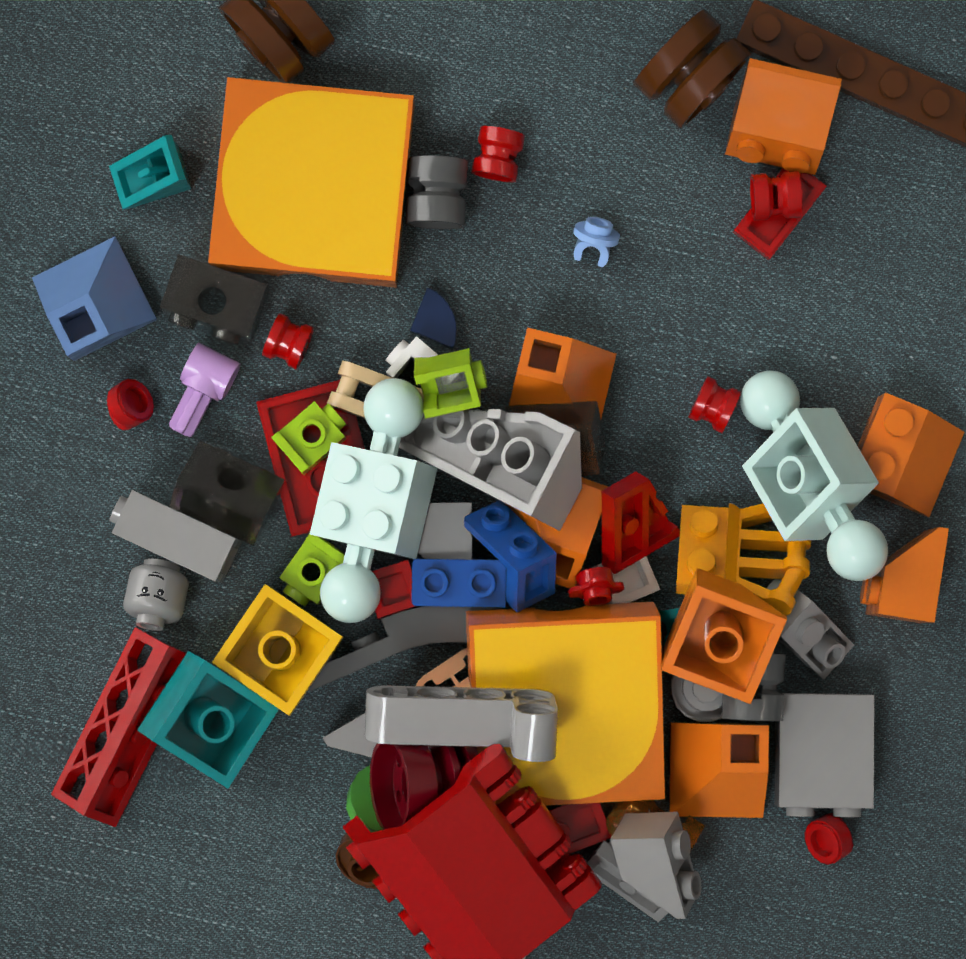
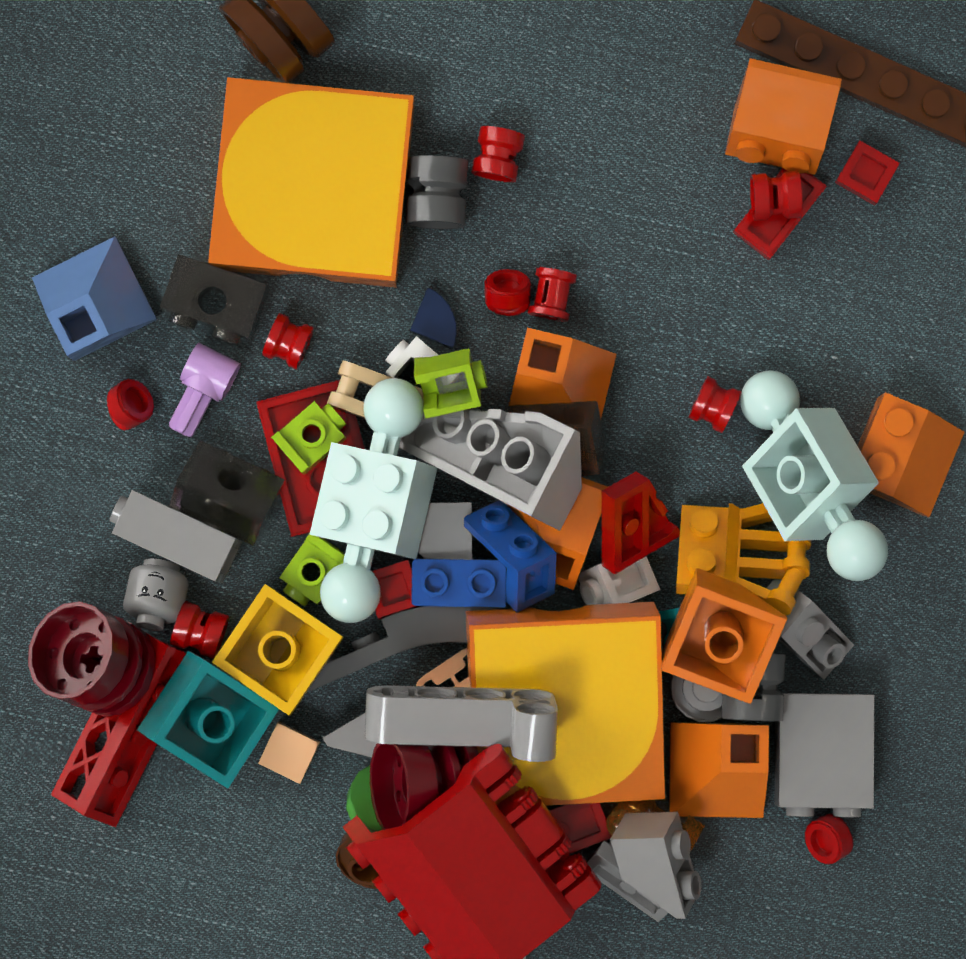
(91, 659): none -> dark red wheel
(150, 173): teal slope -> none
(199, 629): none -> red wheel
(289, 752): none -> light nougat slope
(507, 292): none -> red tile
(552, 294): none -> red bush
(595, 233): light blue plate -> none
(595, 586): red plate -> none
(687, 64): reddish brown wheel -> none
(867, 172): none -> red plate
(909, 580): orange slope -> none

